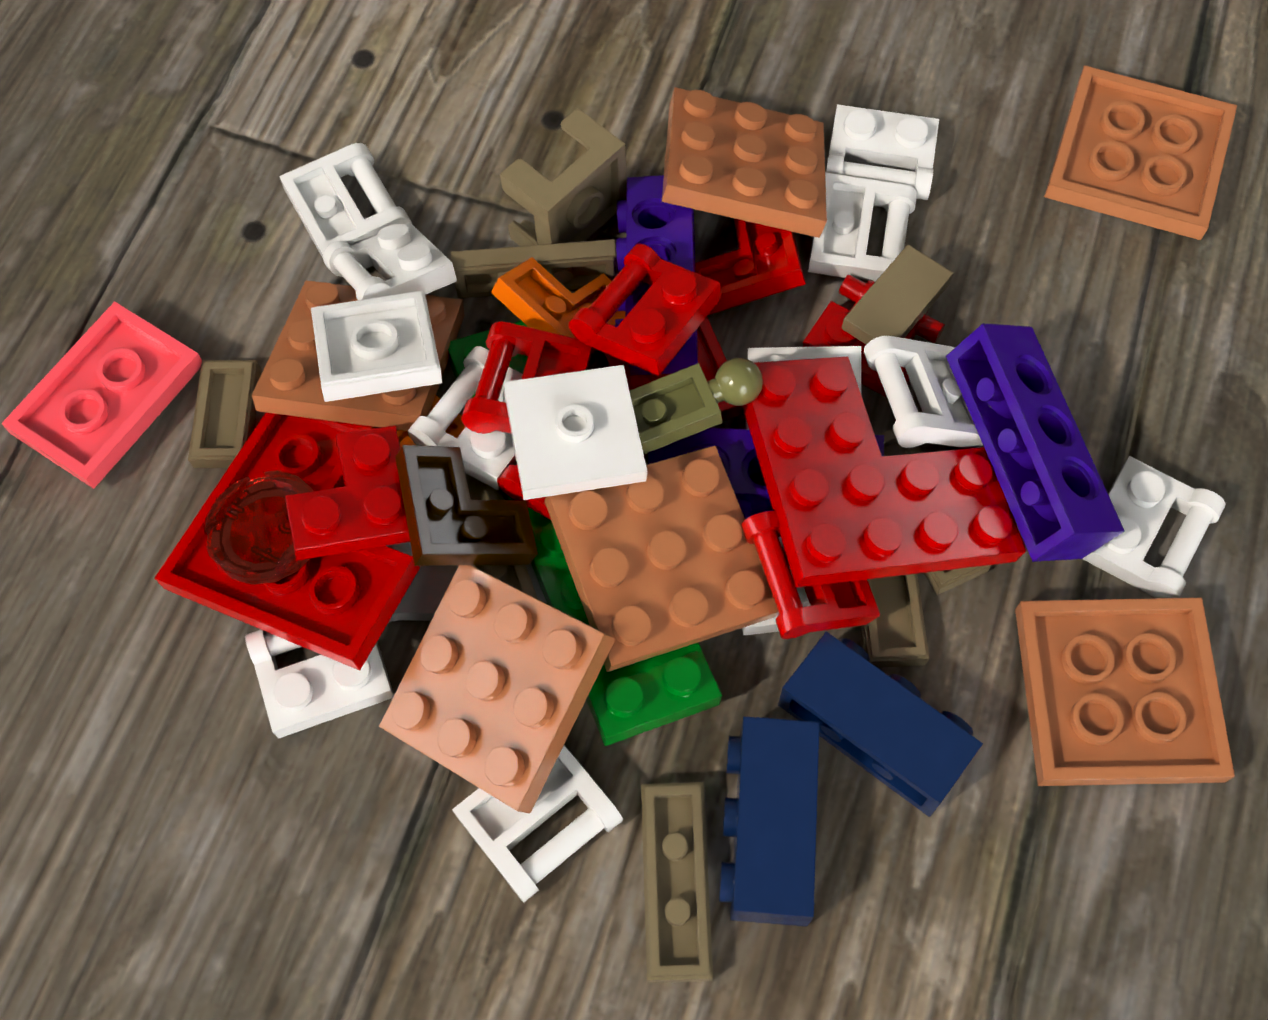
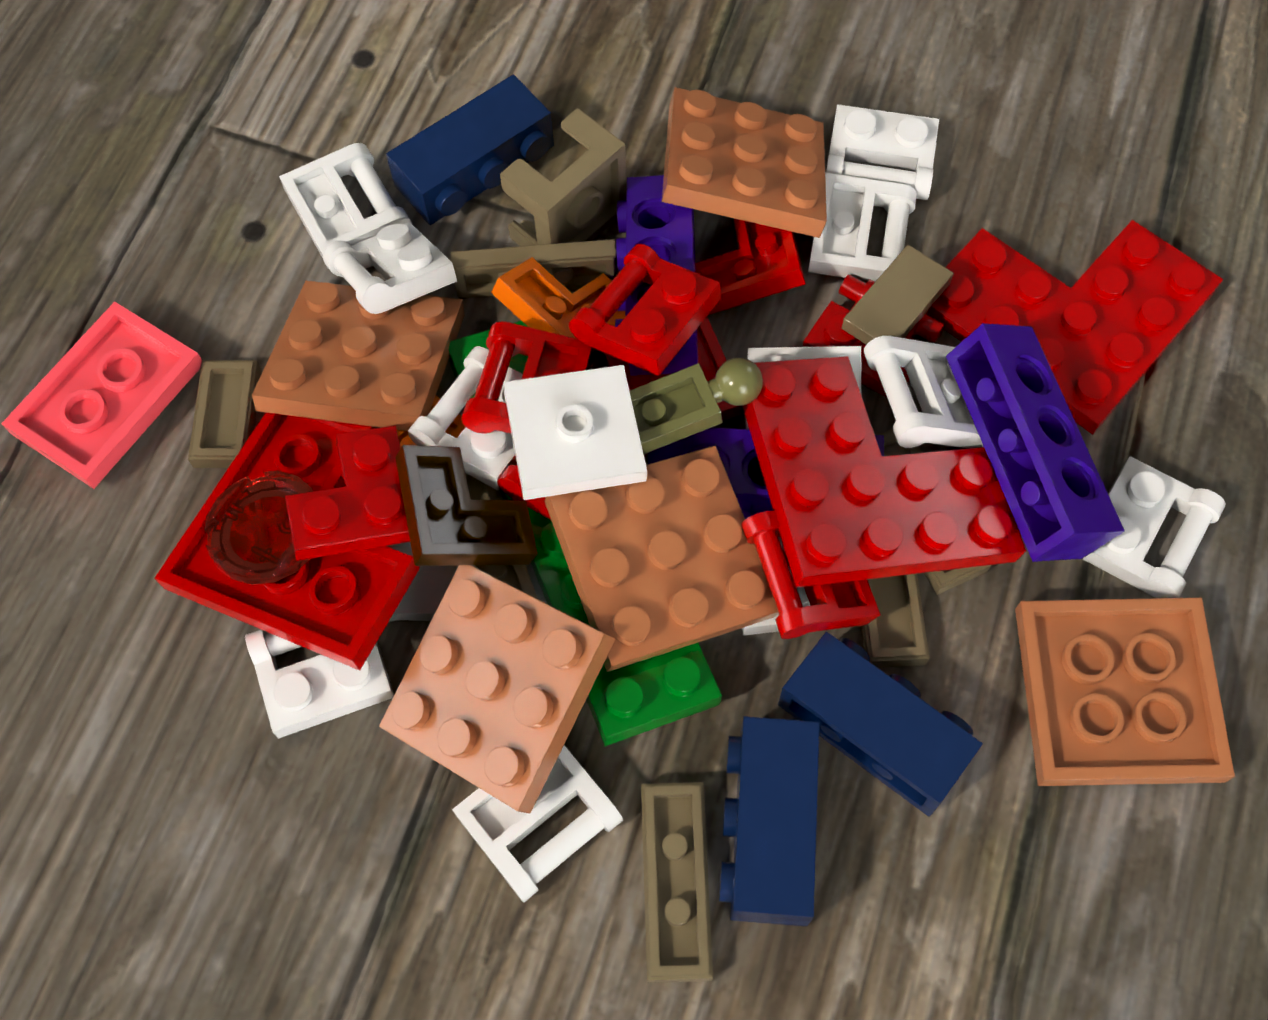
(375, 346): white plate -> none
(470, 149): none -> dark blue brick
(1099, 330): none -> red plate
(1142, 152): nougat plate -> none

